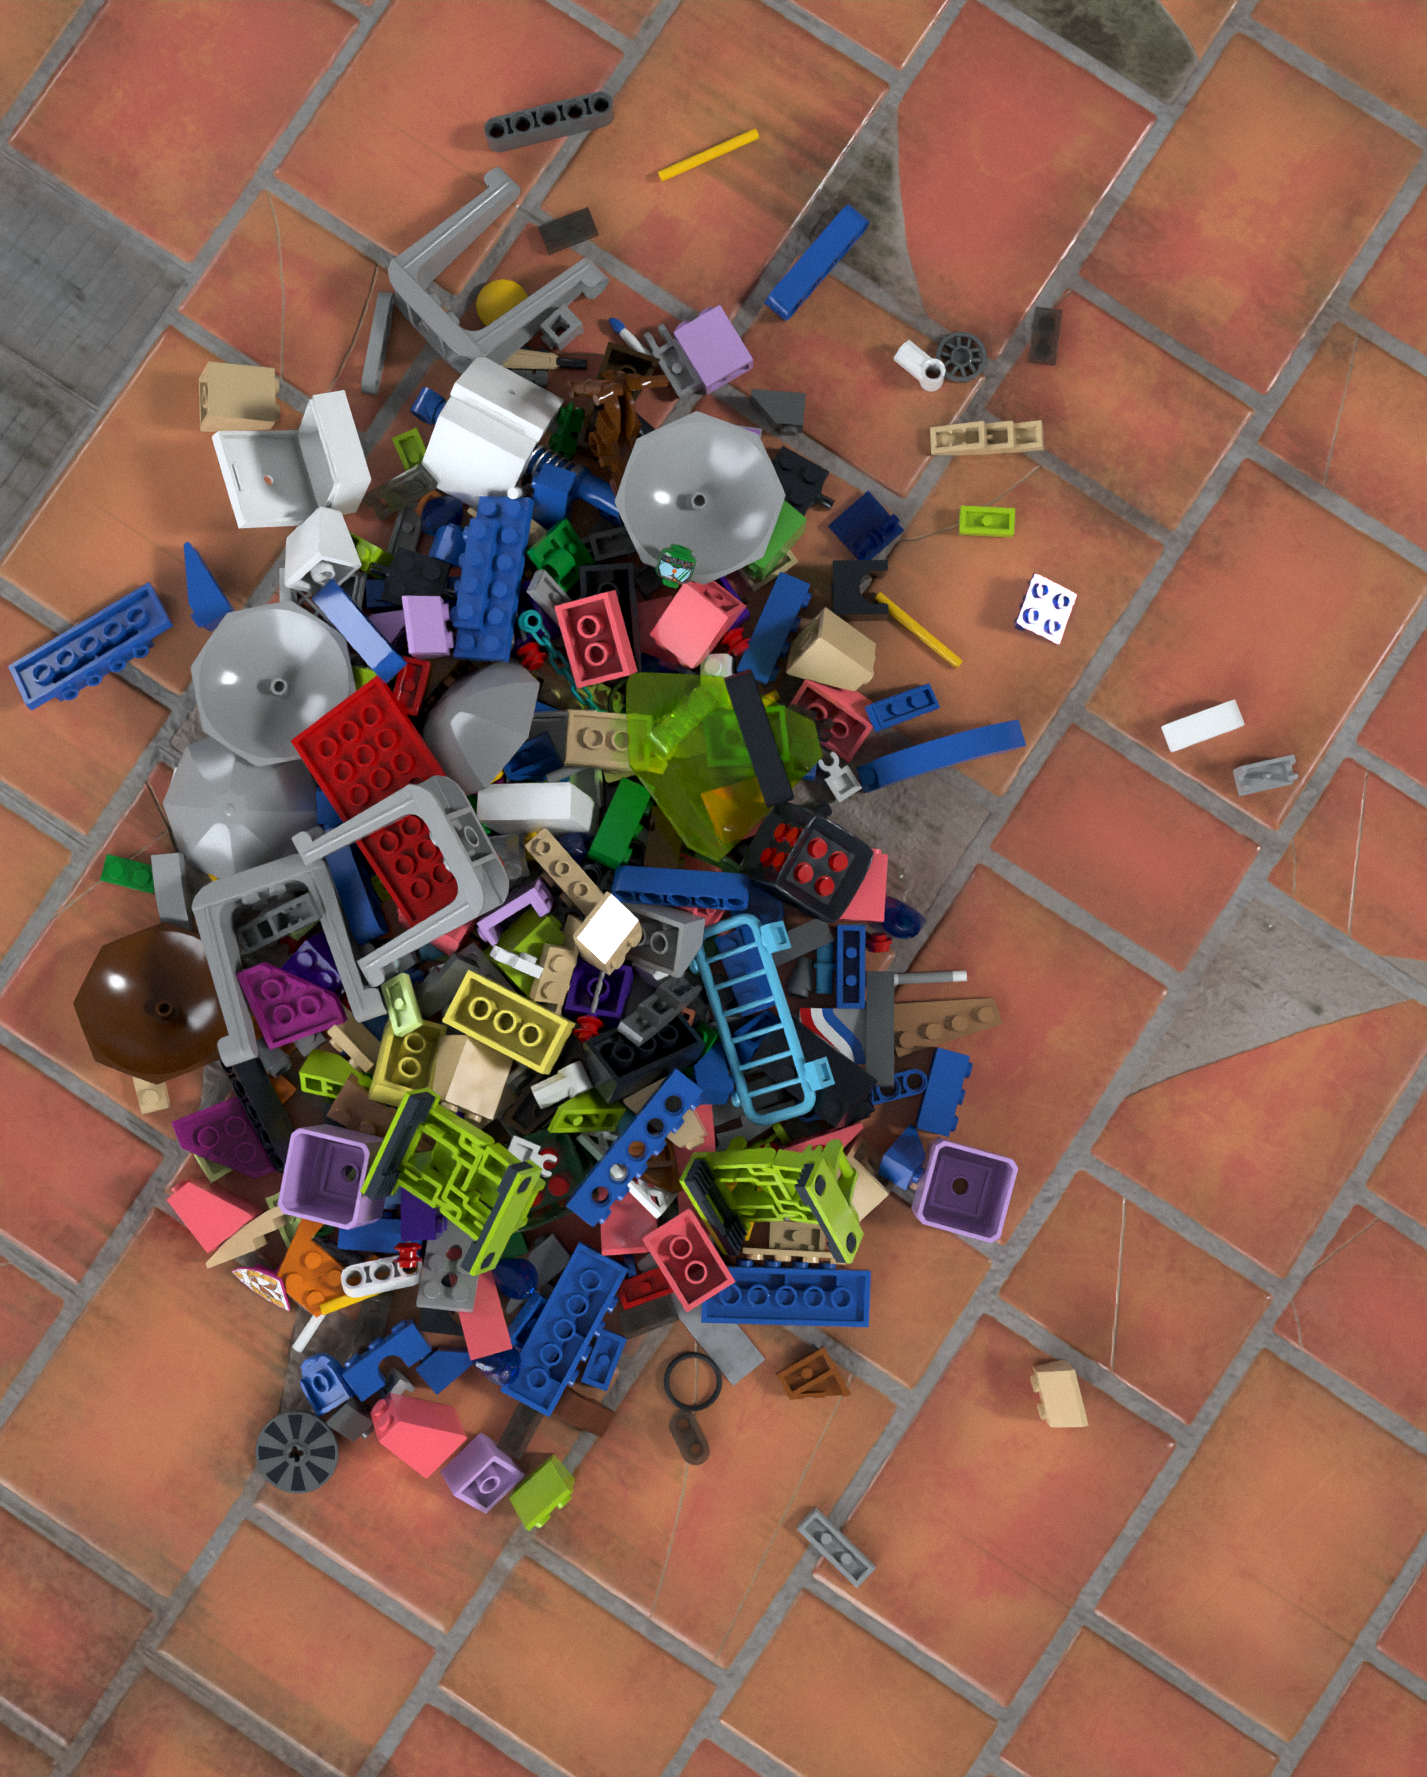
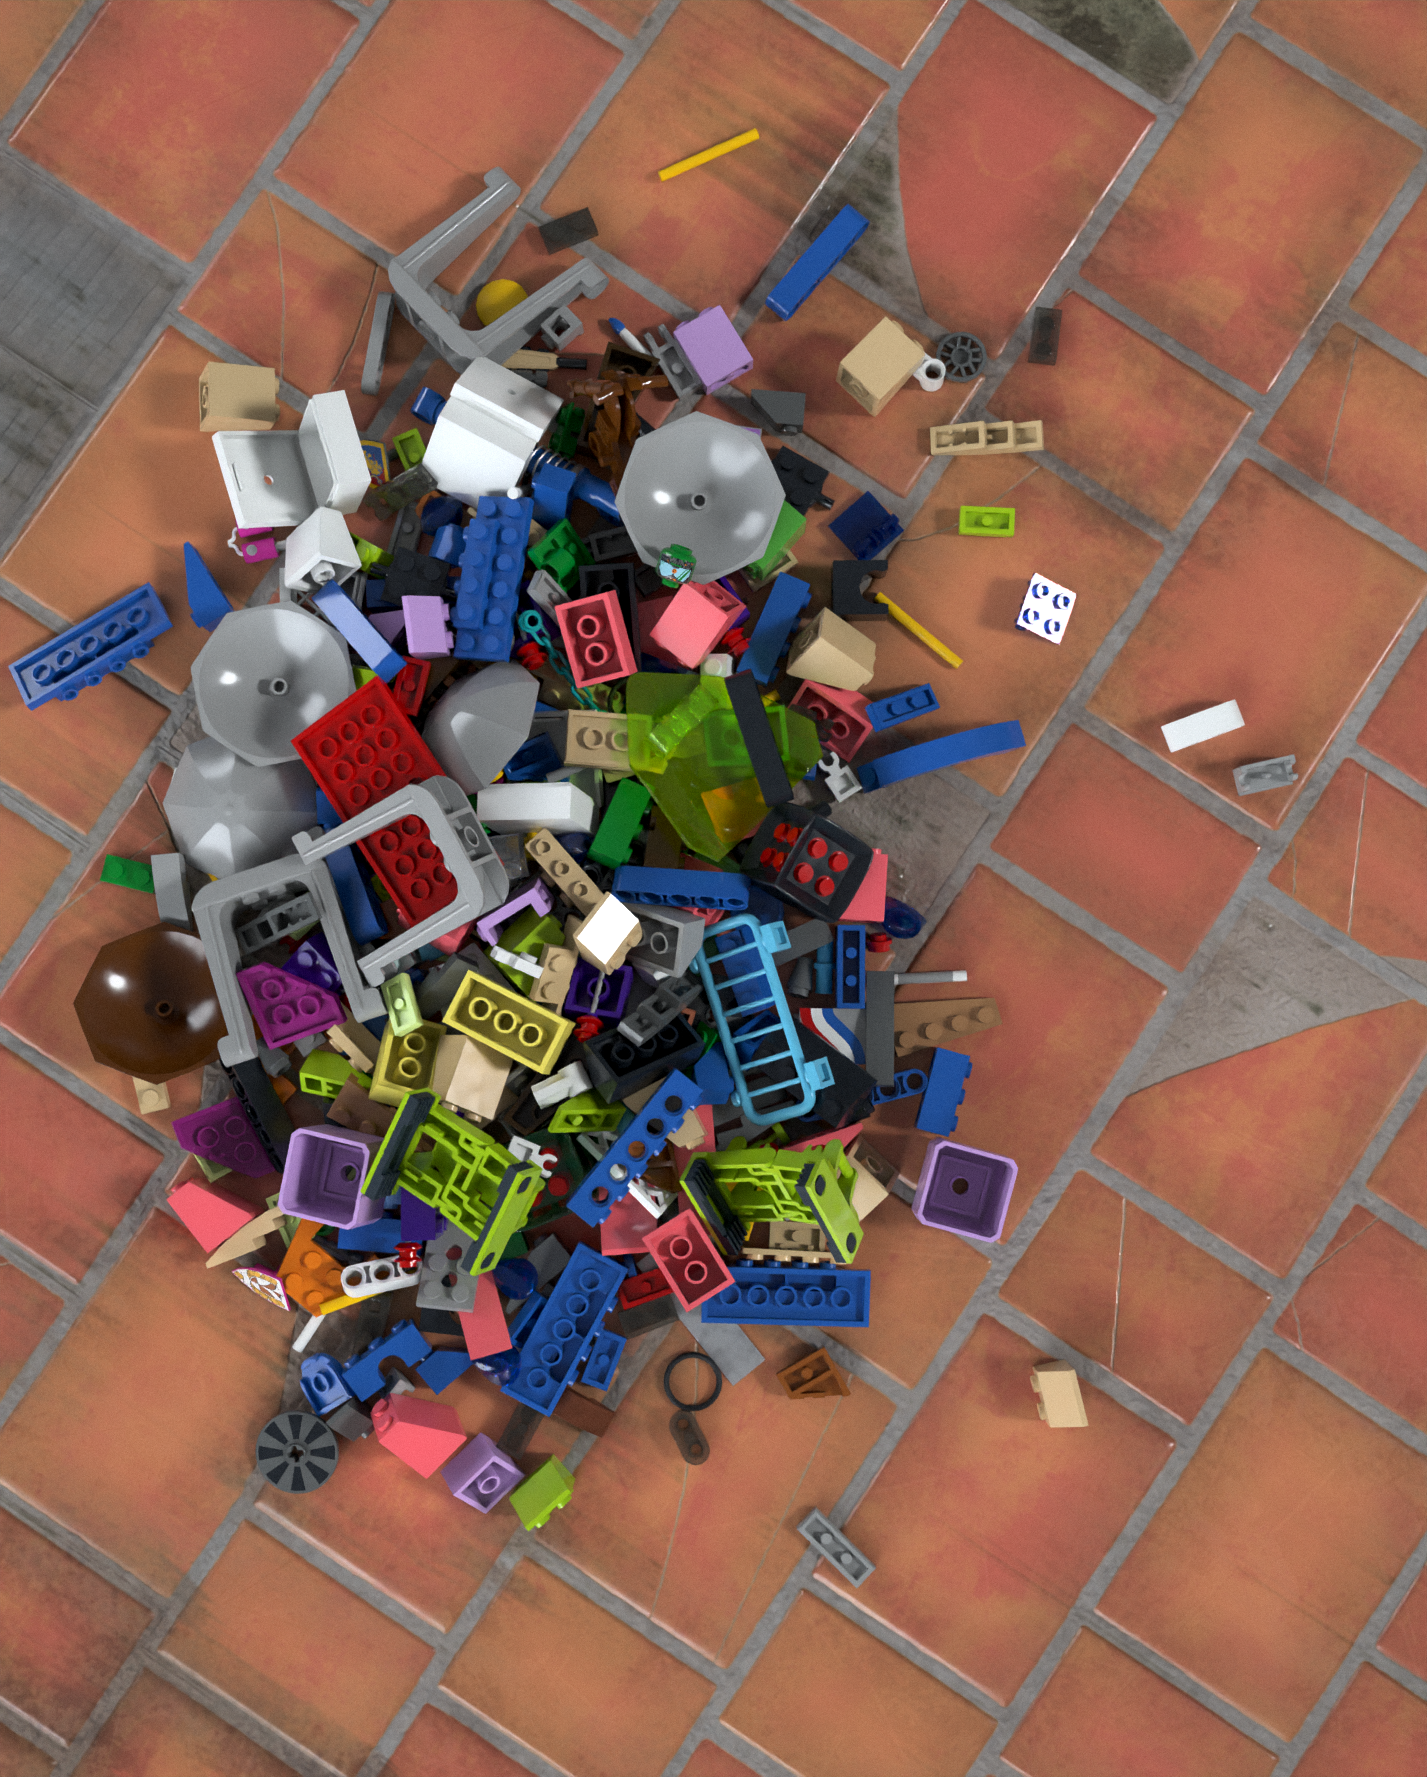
(257, 550): none -> dark pink piece
(378, 461): none -> shield
(558, 111): dark grey beam -> none
(880, 365): none -> tan slope
(904, 1159): blue slope -> none

